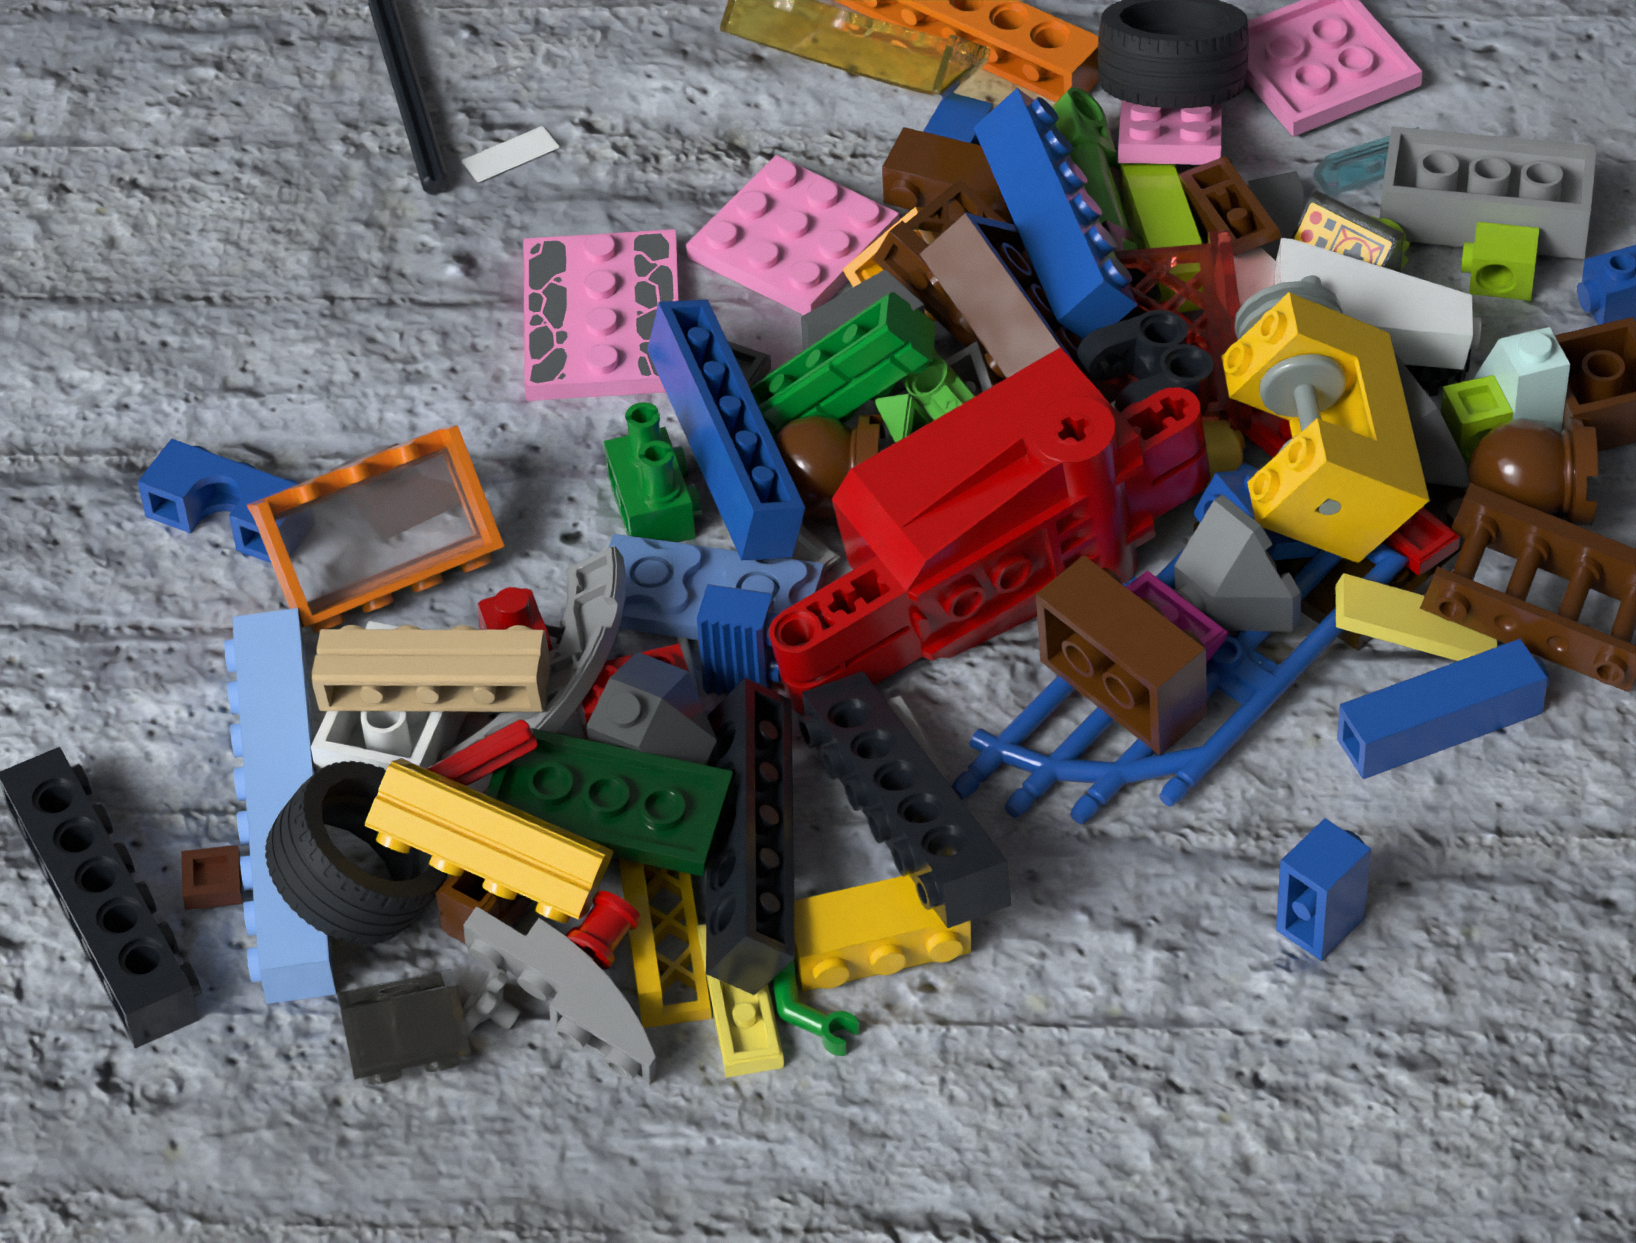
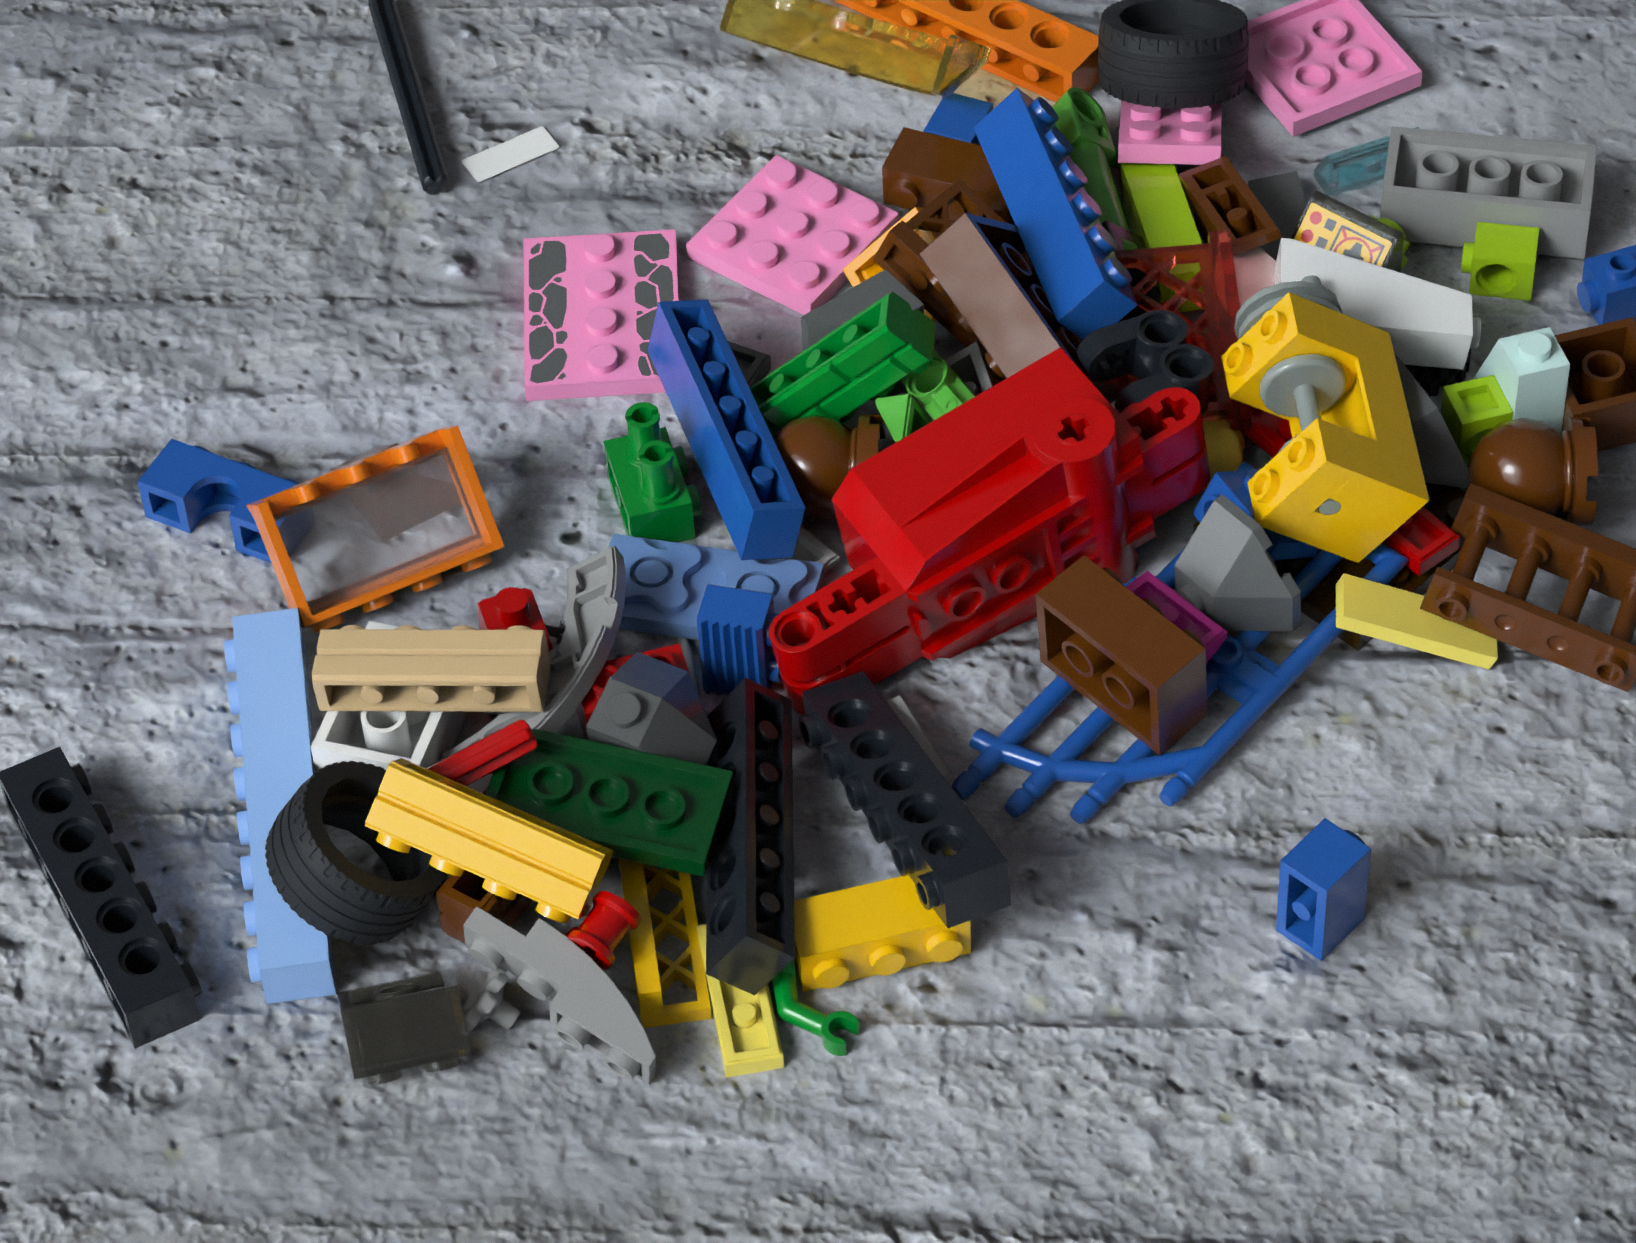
(211, 877): copper plate -> none
(1442, 708): blue brick -> none

